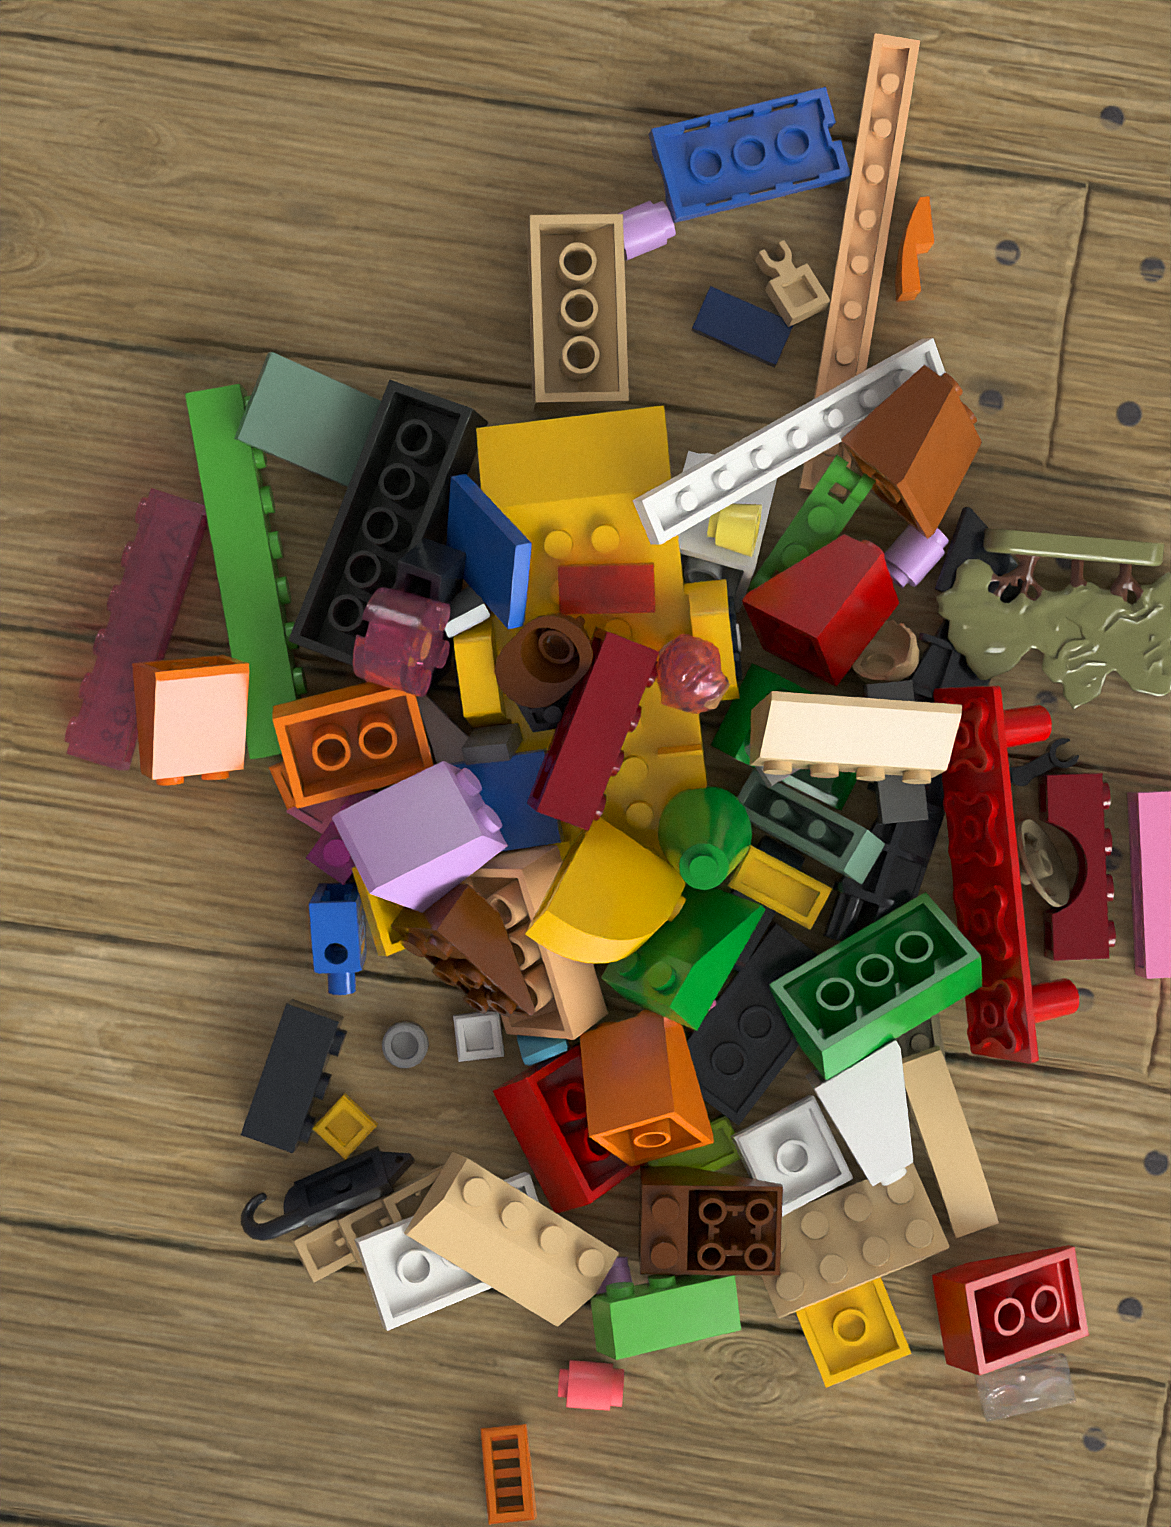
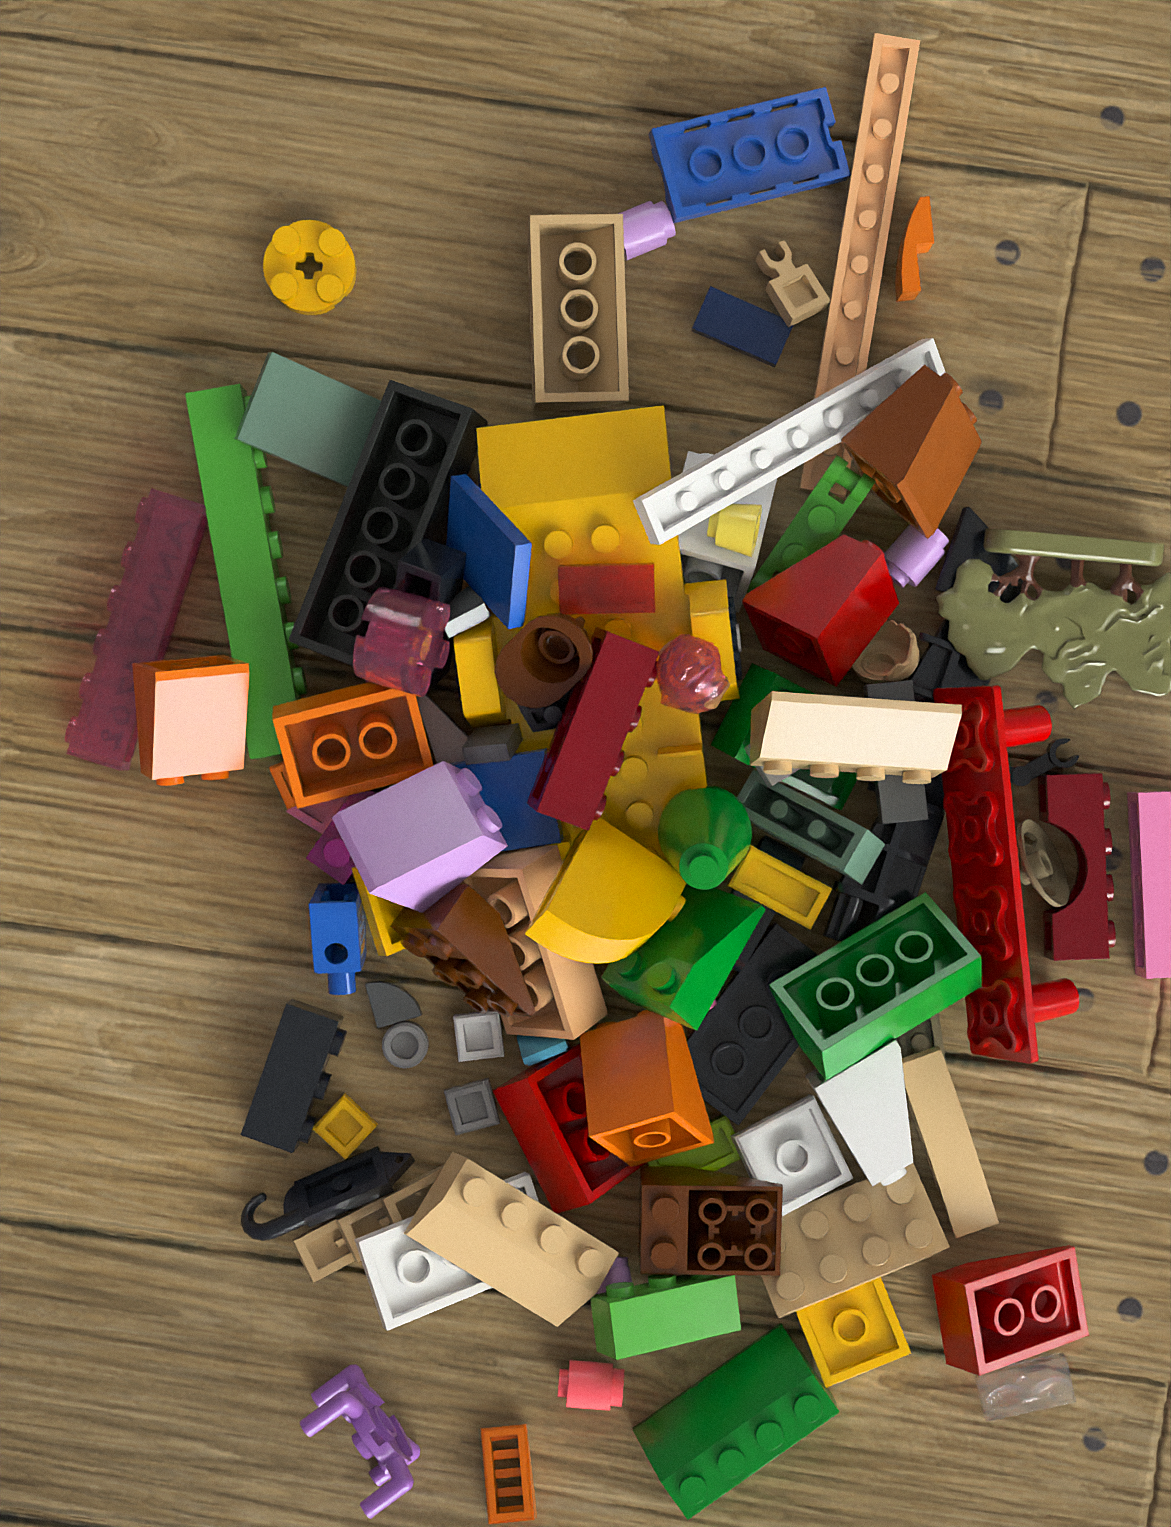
(290, 247): none -> yellow plate
(374, 1436): none -> medium lavender plate
(391, 1003): none -> dark grey tile
(472, 1106): none -> light grey tile
(735, 1421): none -> green slope

